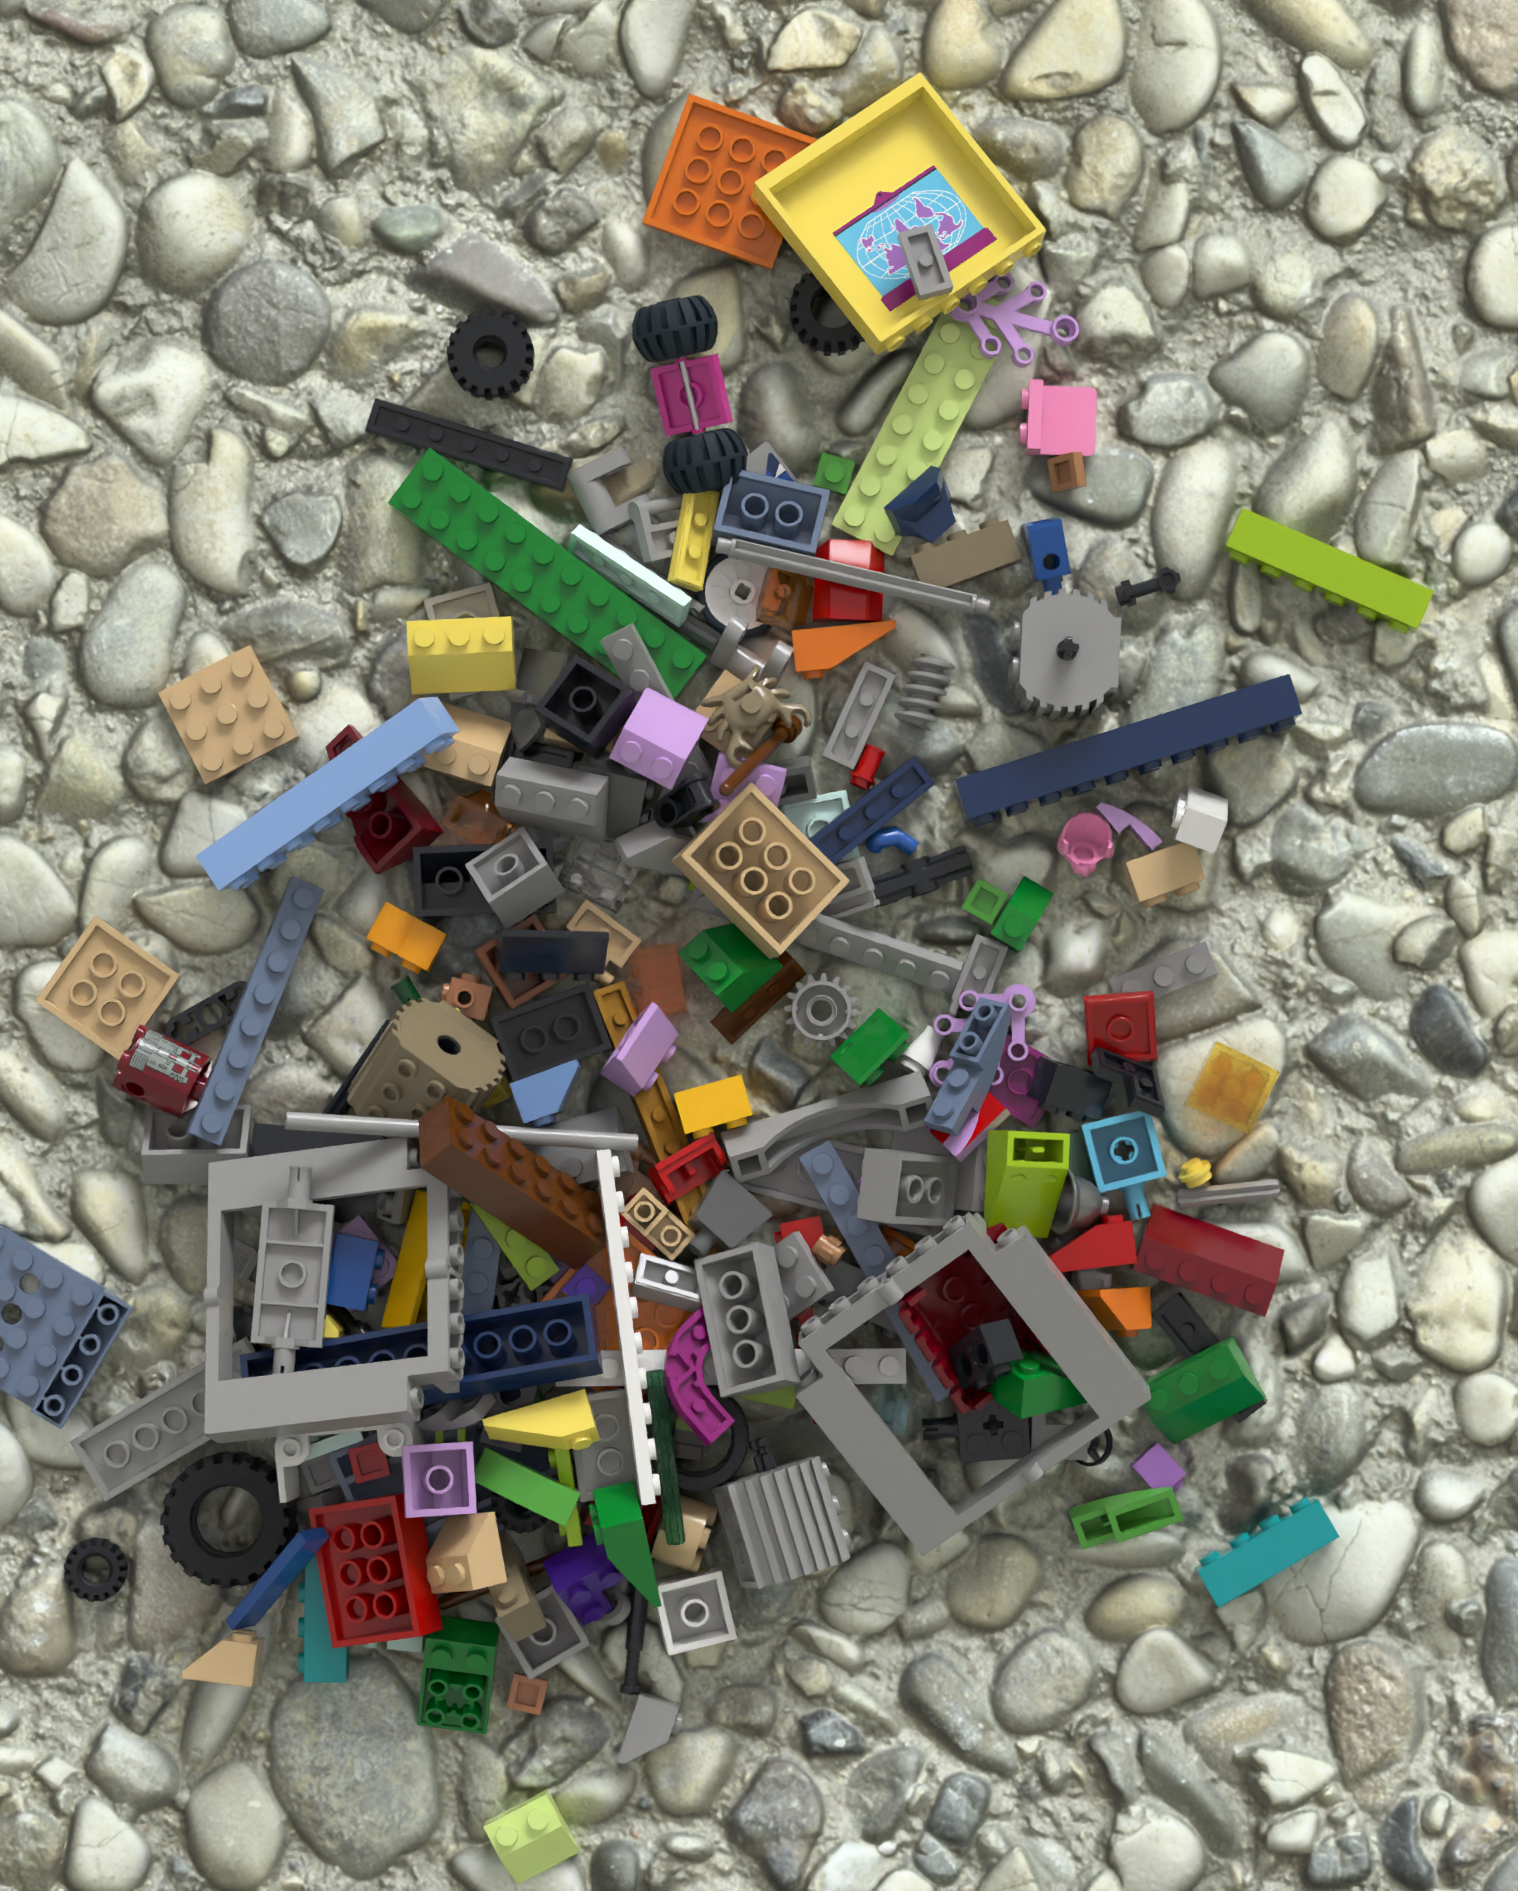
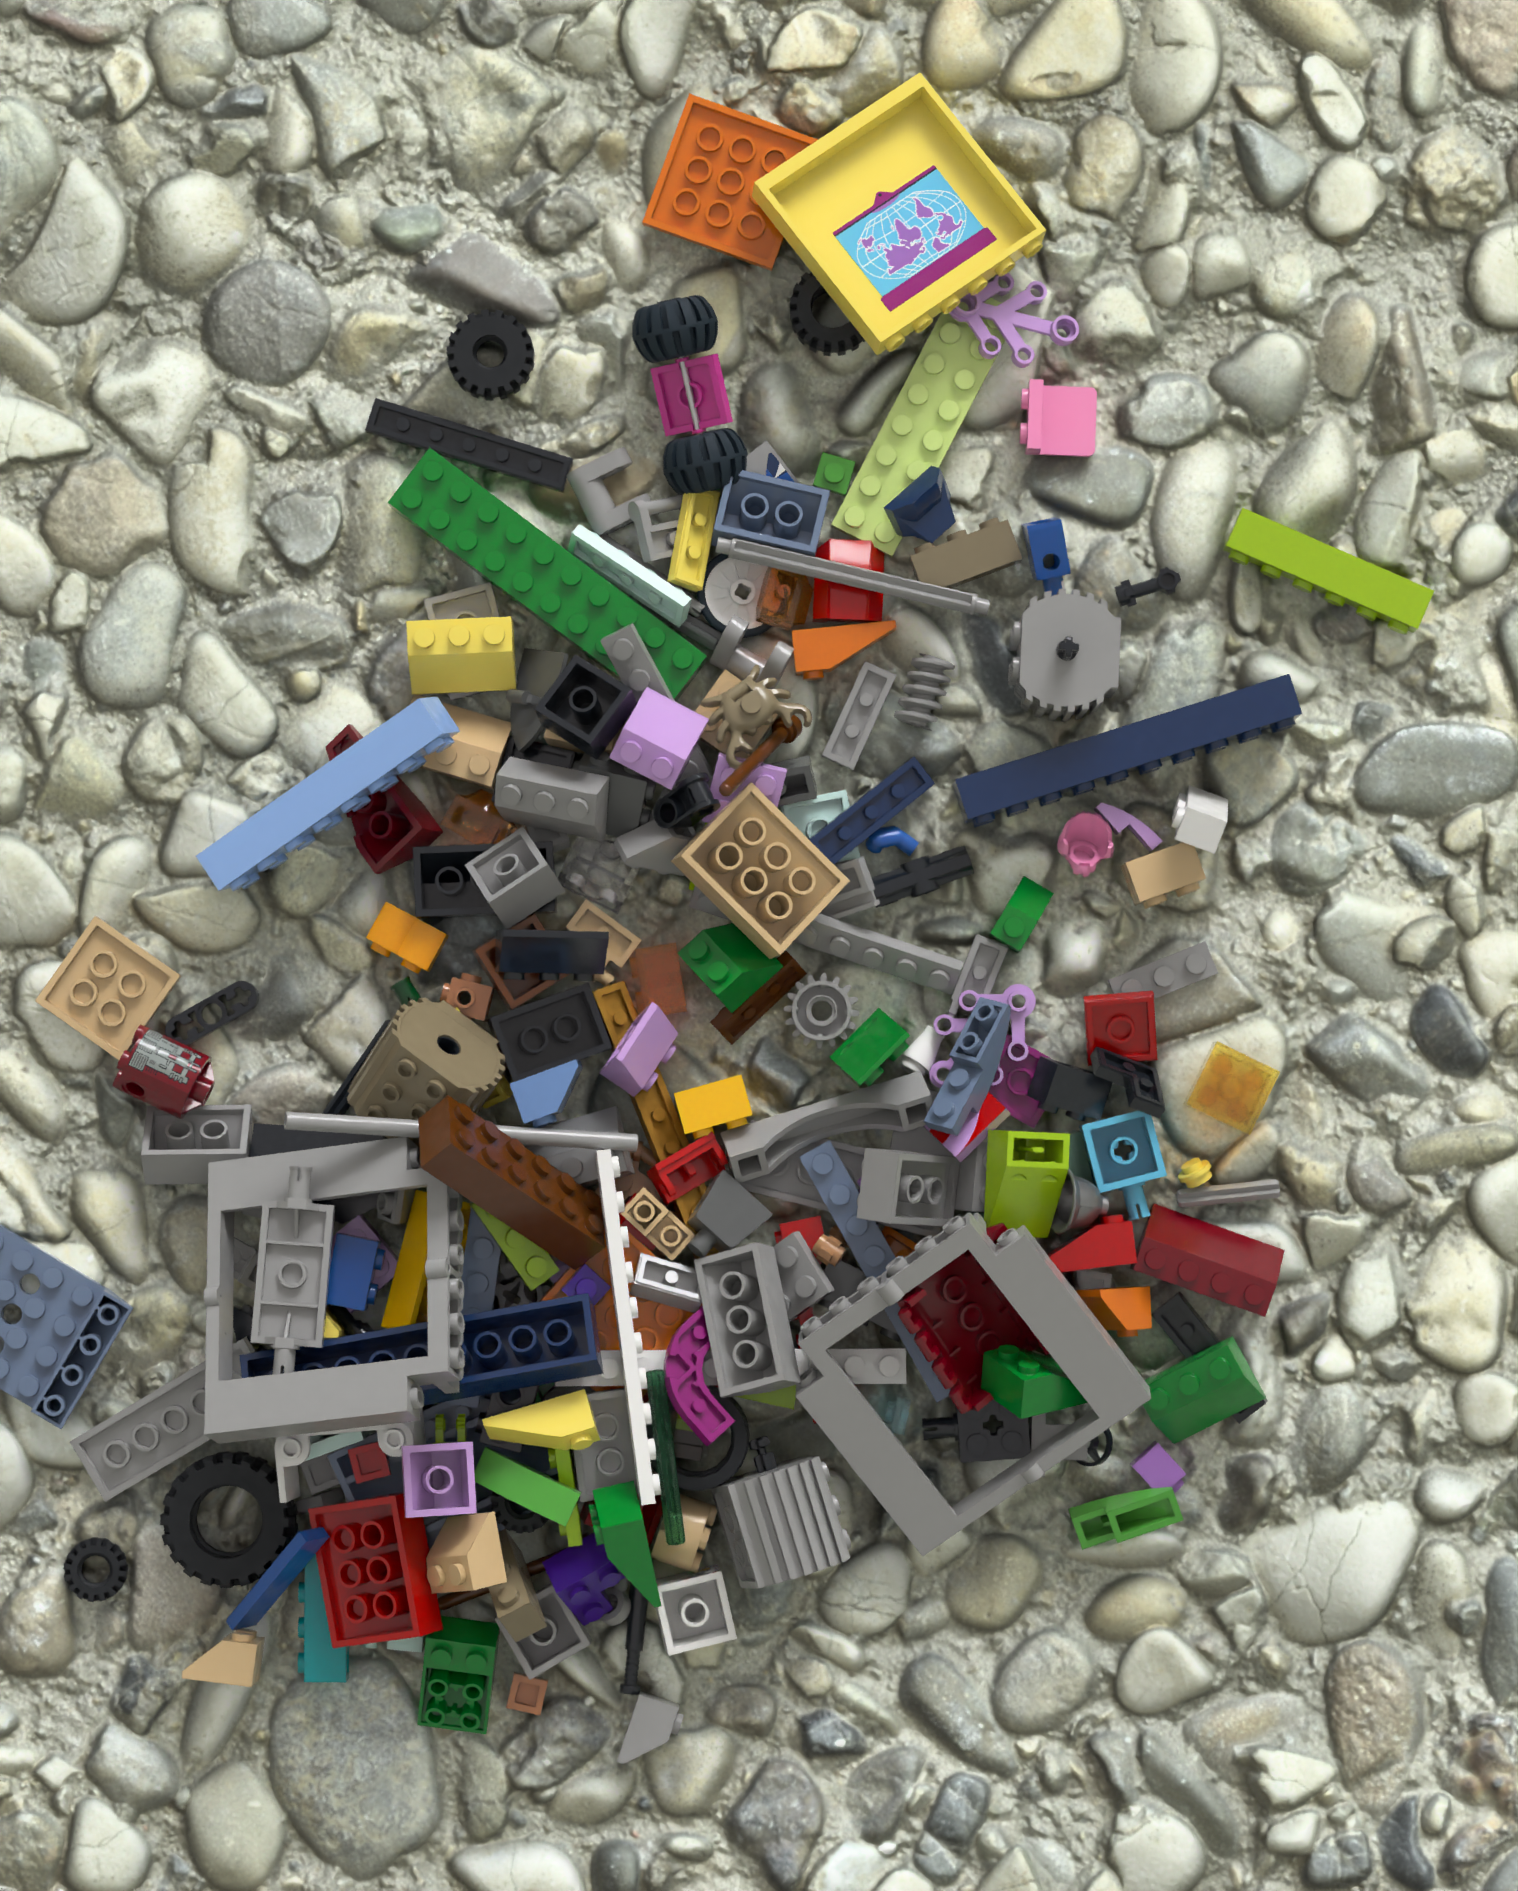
(228, 715): tan plate -> none
(255, 1011): sand blue plate -> none
(456, 1413): light grey slope -> none
(531, 1837): yellowish green slope -> none
(867, 767): red pin -> none
(925, 262): light grey plate -> none
(984, 901): bright green plate -> none
(985, 1355): black brick -> none
(1066, 472): medium nougat plate -> none
(1265, 1552): teal brick -> none

